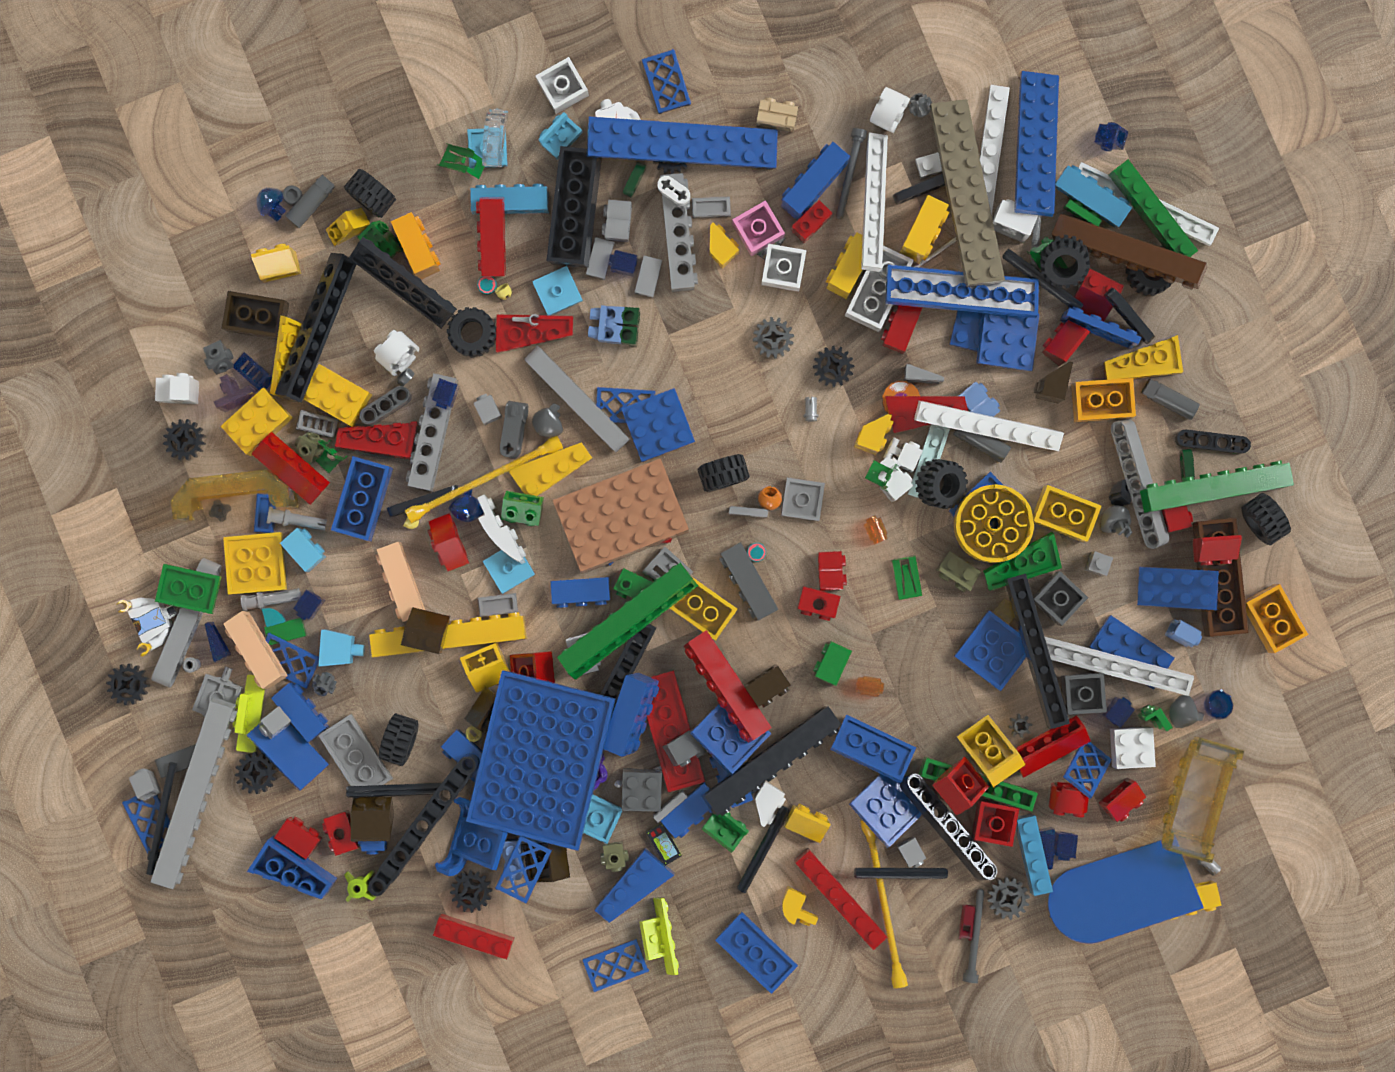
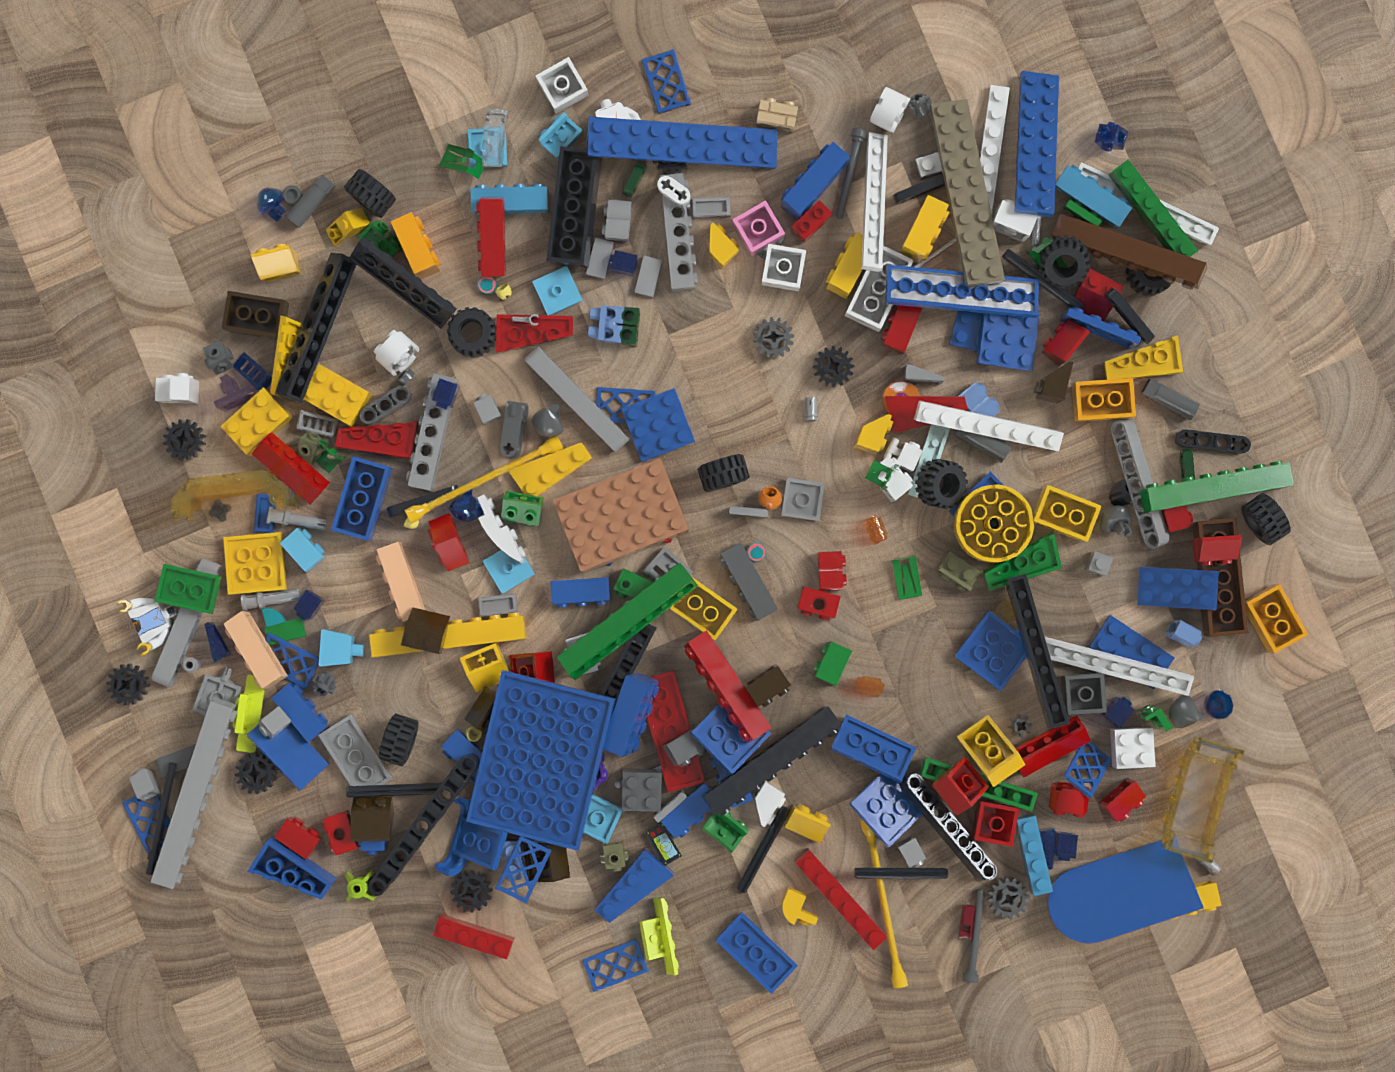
(1059, 598): dark grey brick -> none

